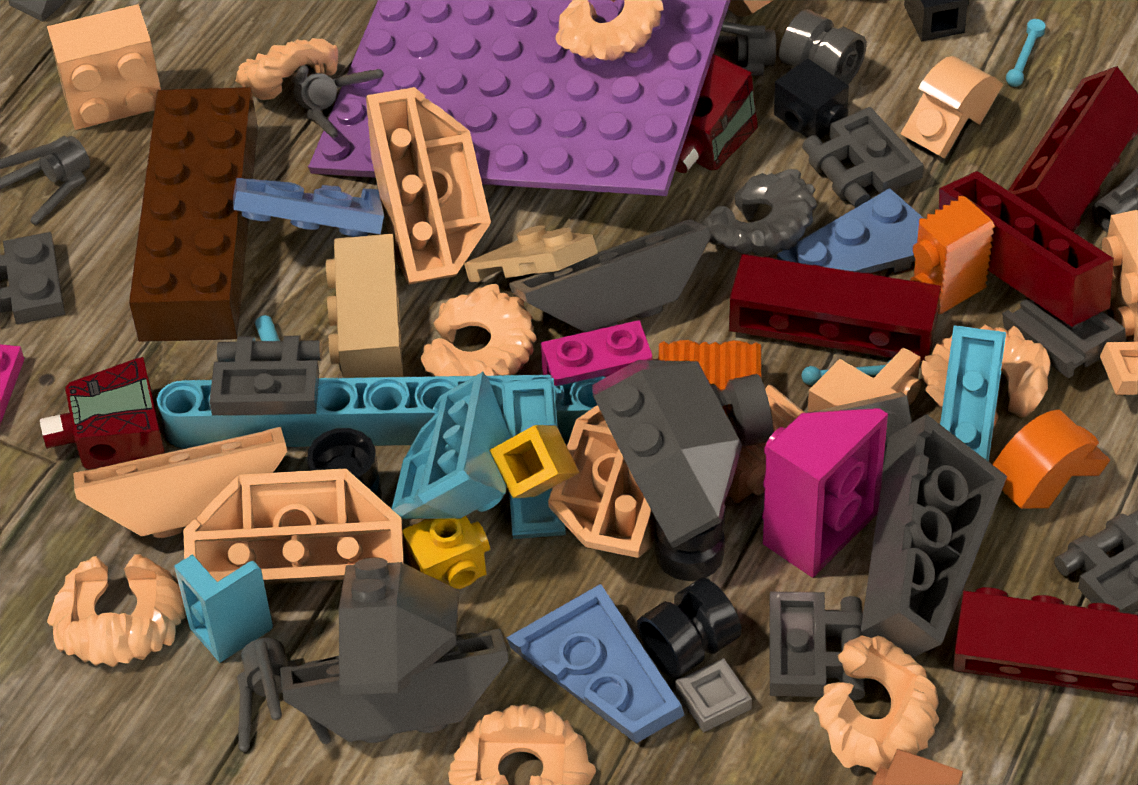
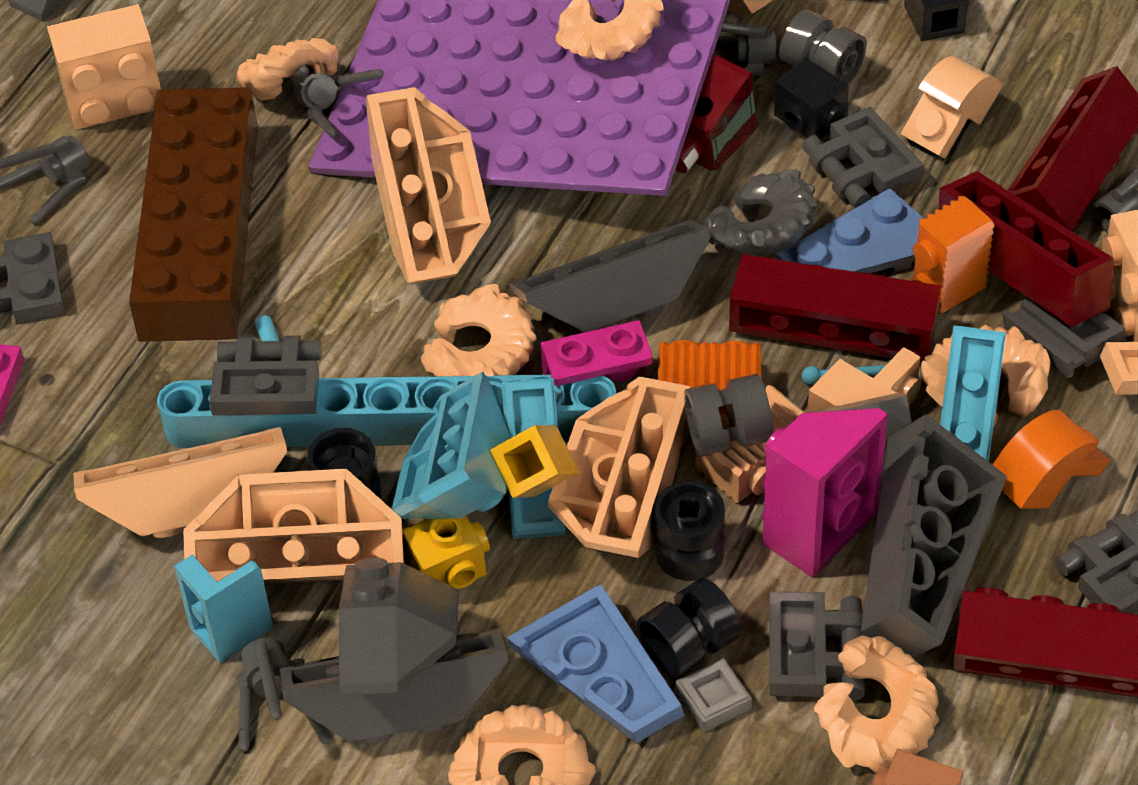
(108, 417): dark red torso -> none
(115, 636): light nougat piece -> none
(326, 206): medium blue wing -> none
(365, 307): tan brick -> none
(533, 252): tan wing -> none
(672, 441): dark grey wedge -> none
(1035, 29): medium azure hinge -> none

